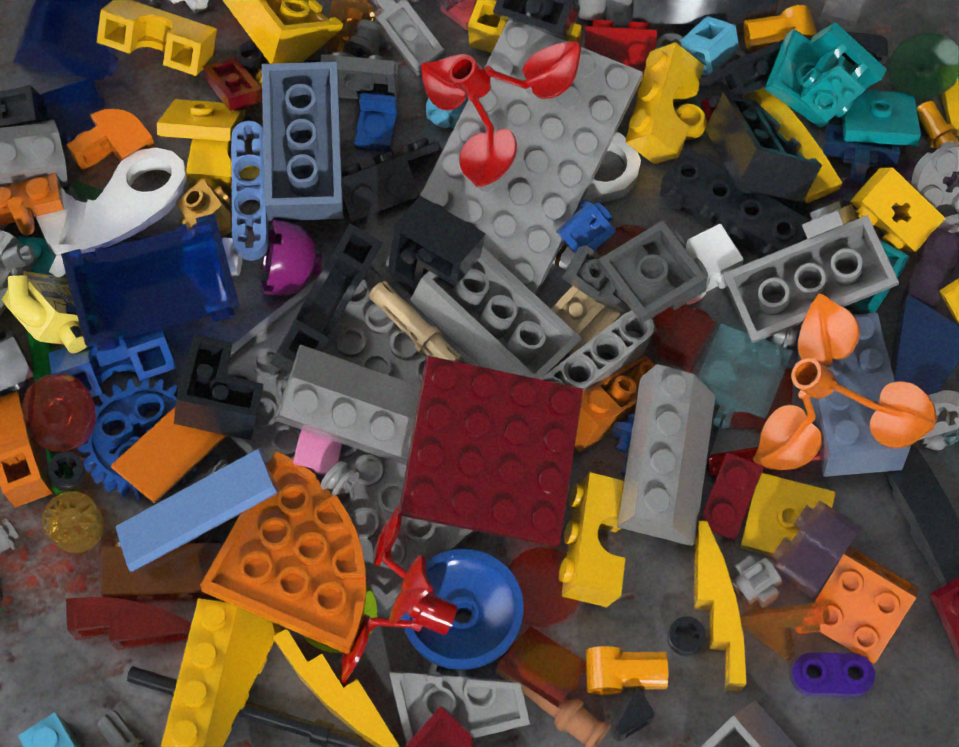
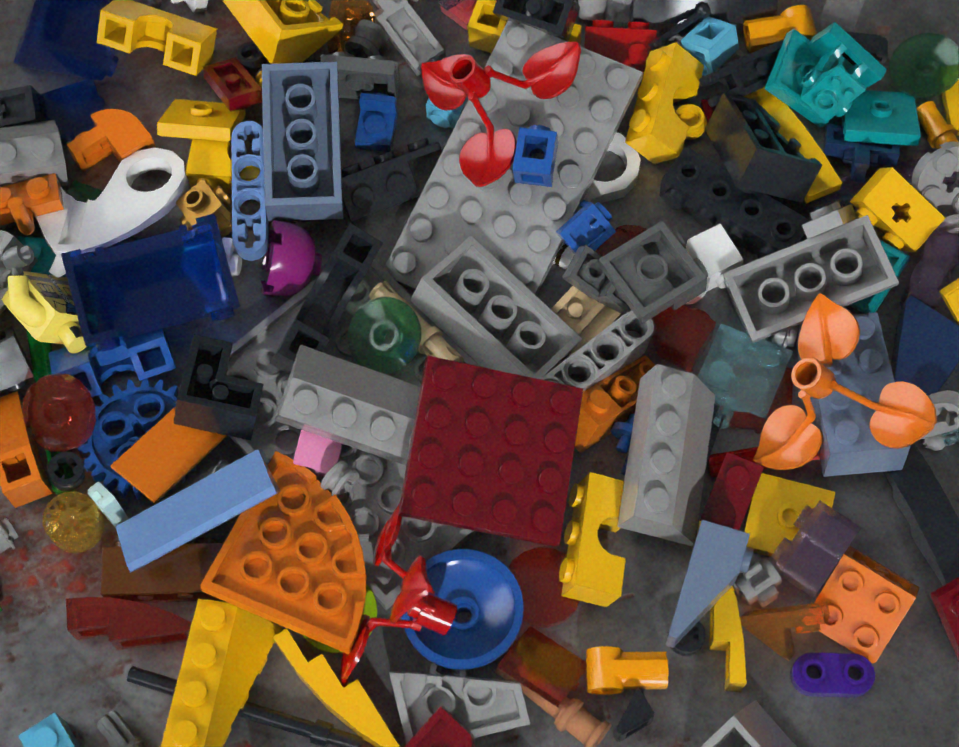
(107, 504): none -> light aqua tile
(369, 330): none -> clear green dish
(435, 242): black brick -> none
(532, 170): none -> blue brick
(703, 11): none -> black hinge
(711, 572): none -> sand blue slope

